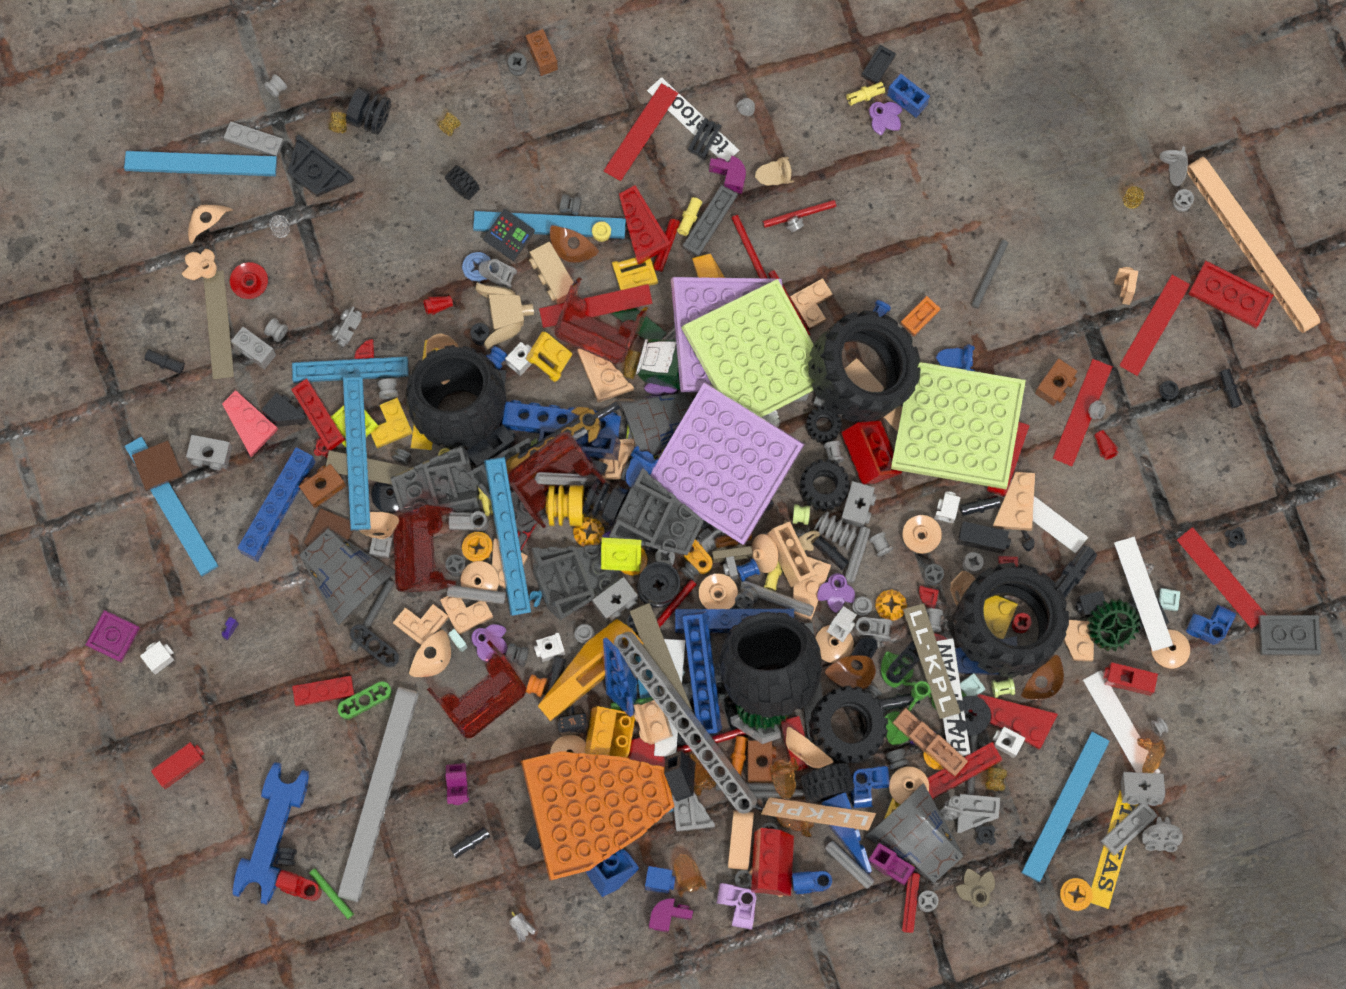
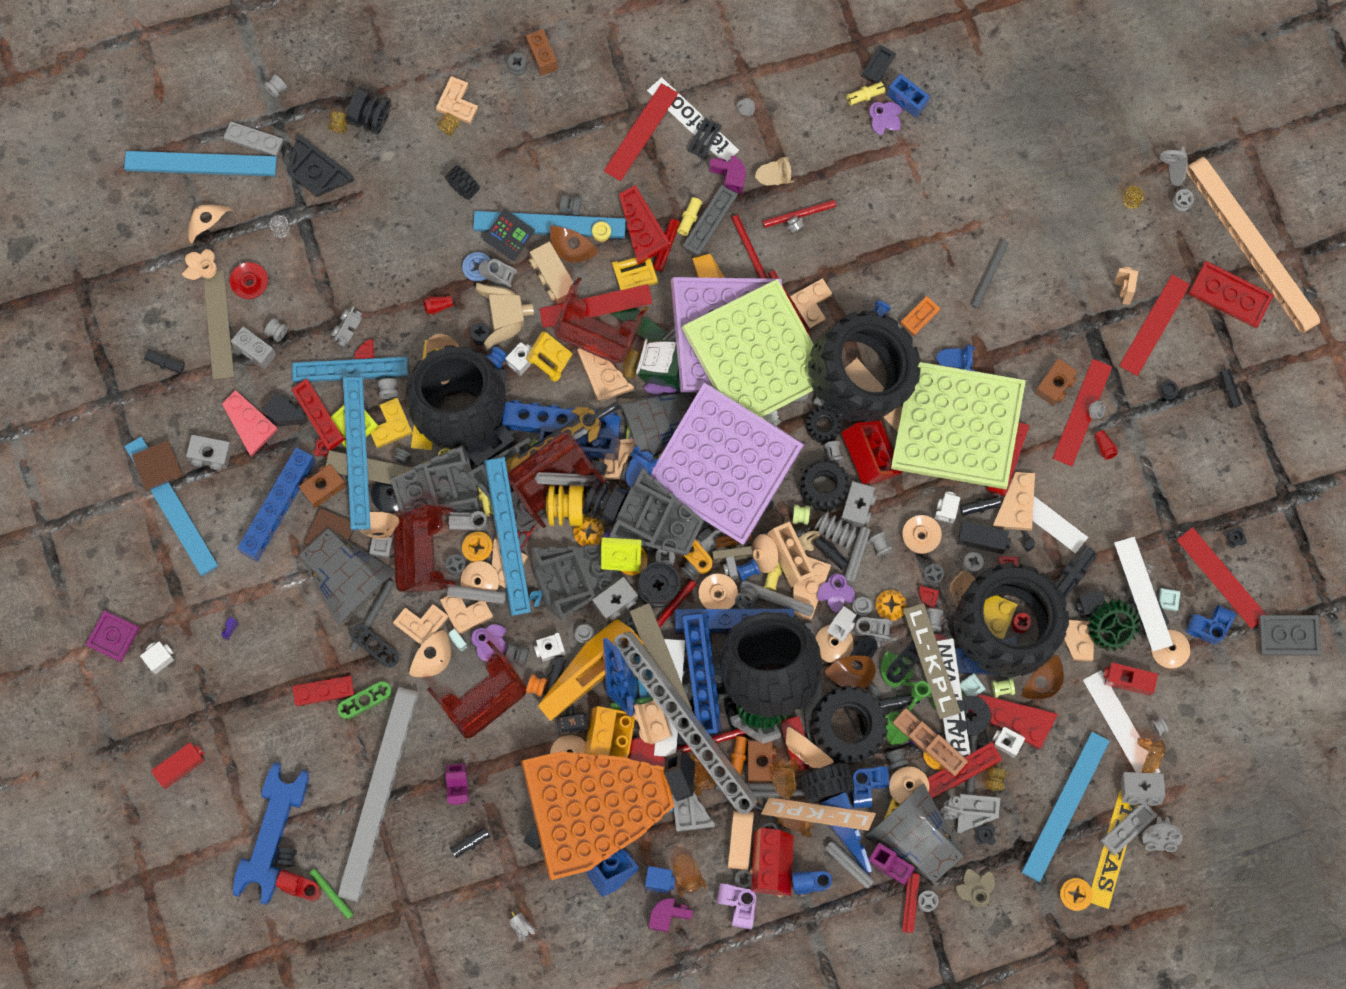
(452, 101): none -> light nougat plate

